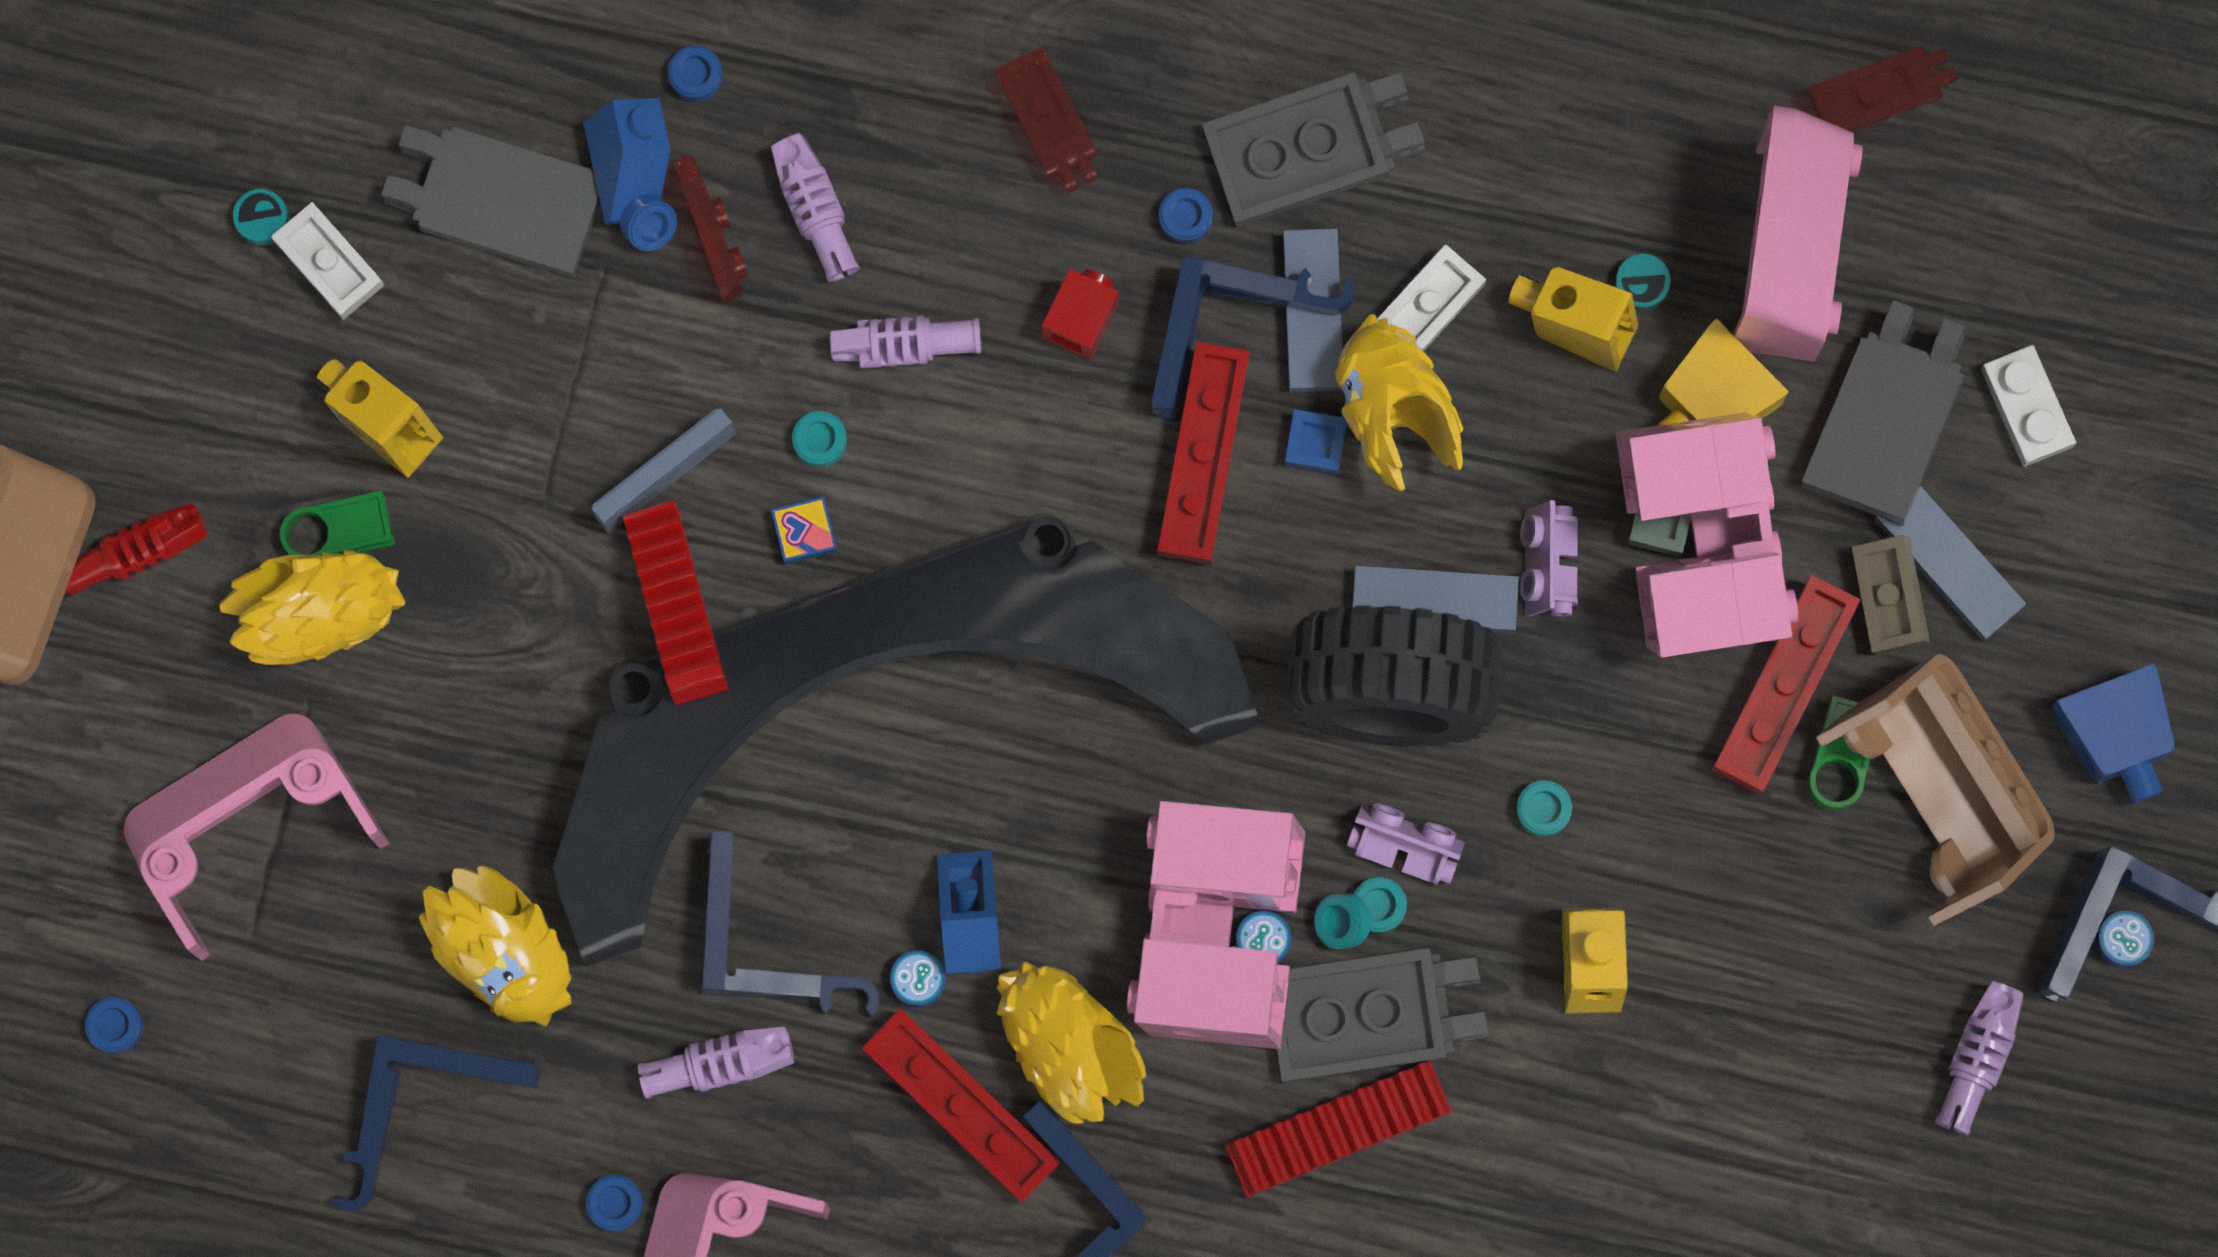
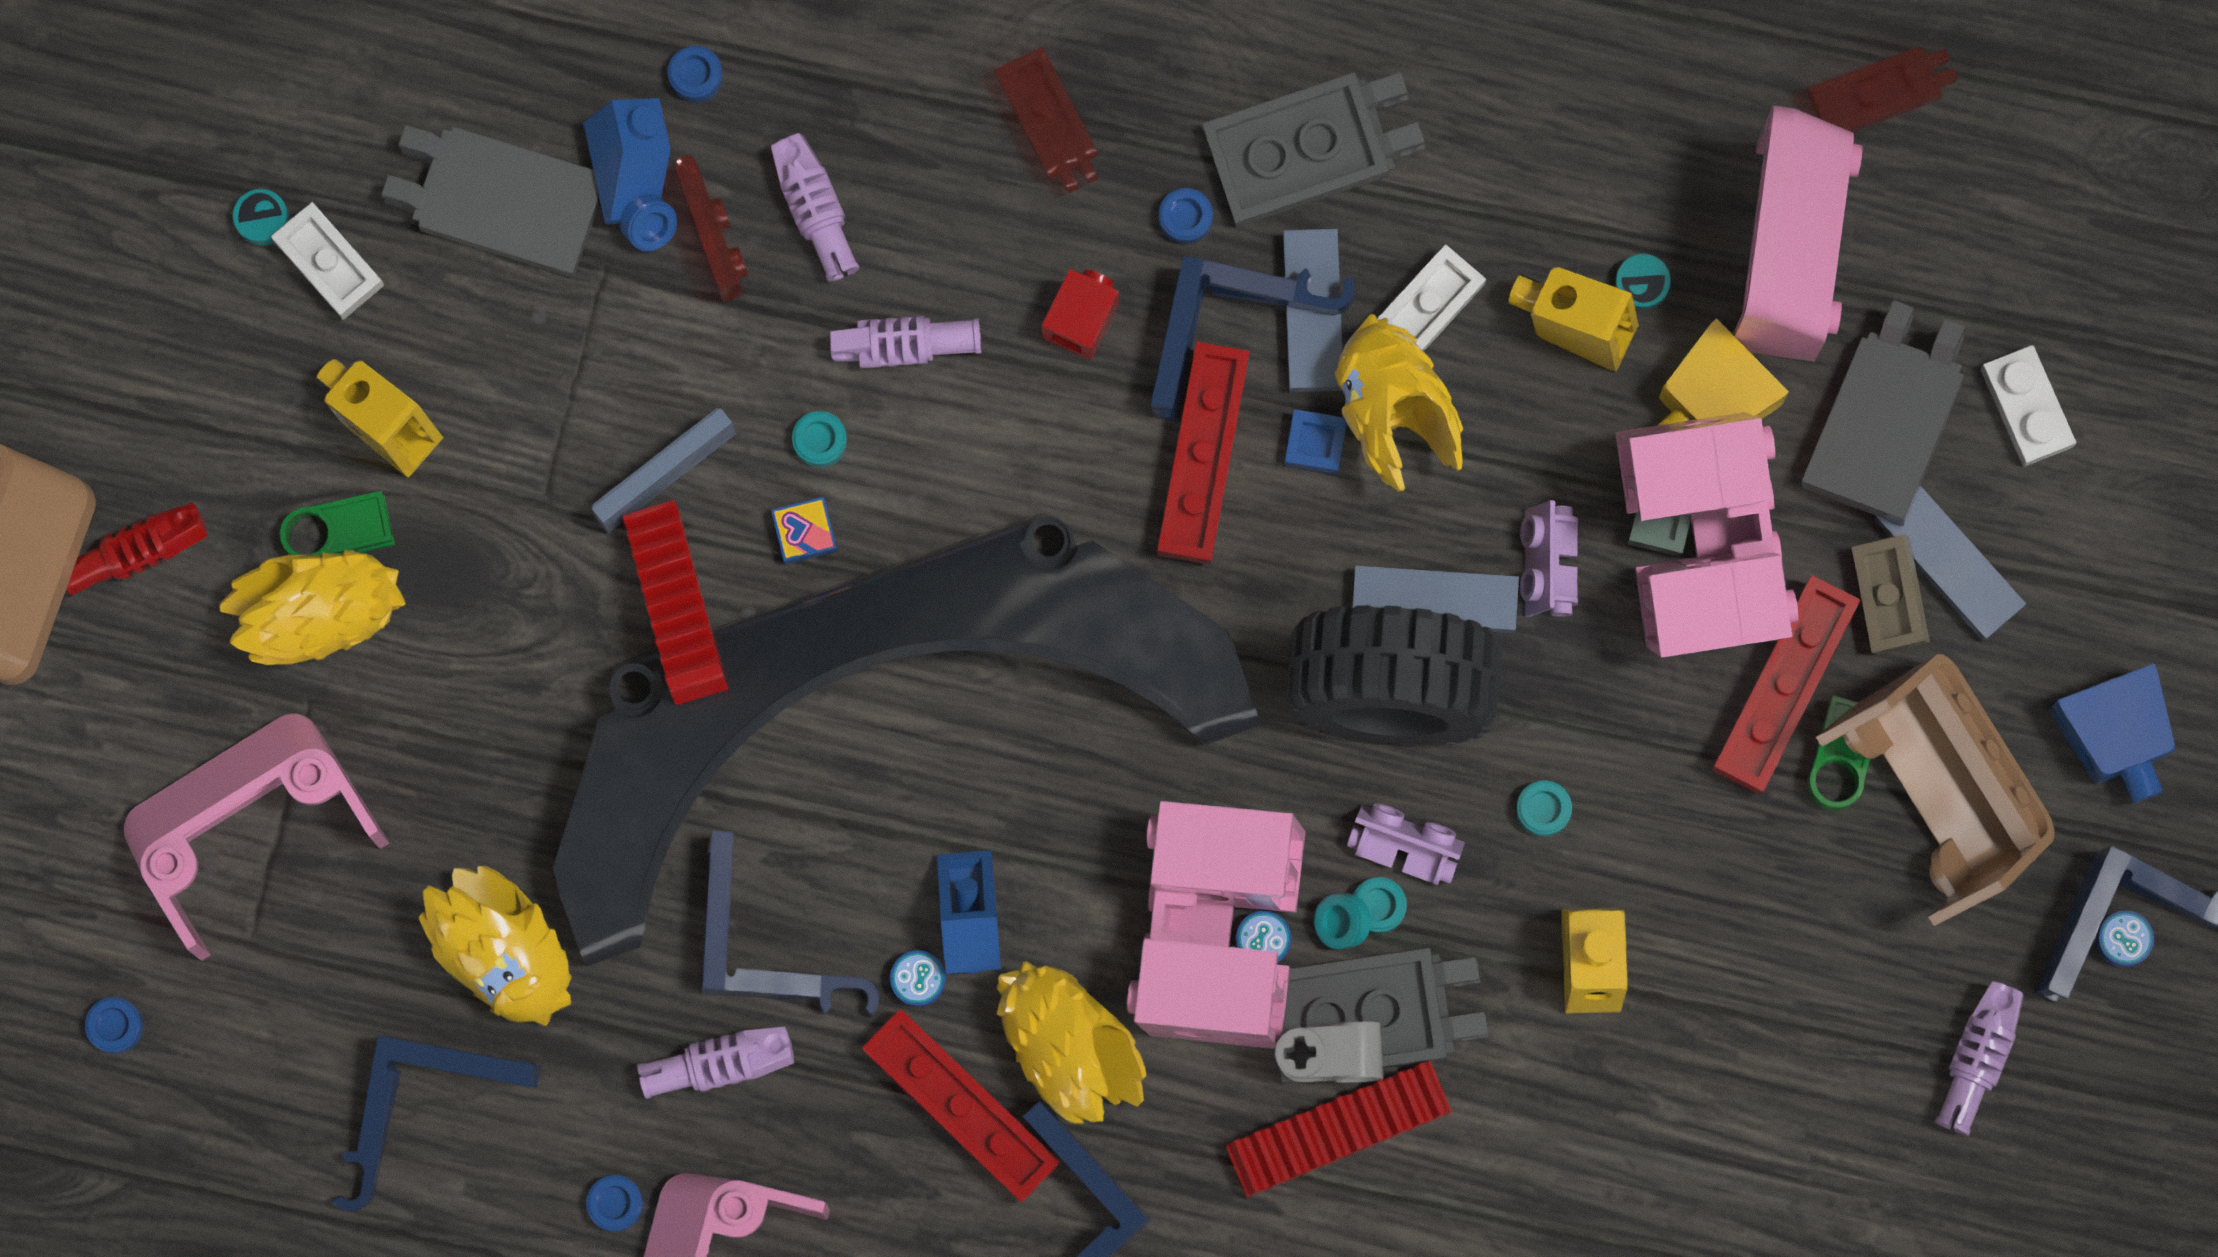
(1343, 1055): none -> light grey piece

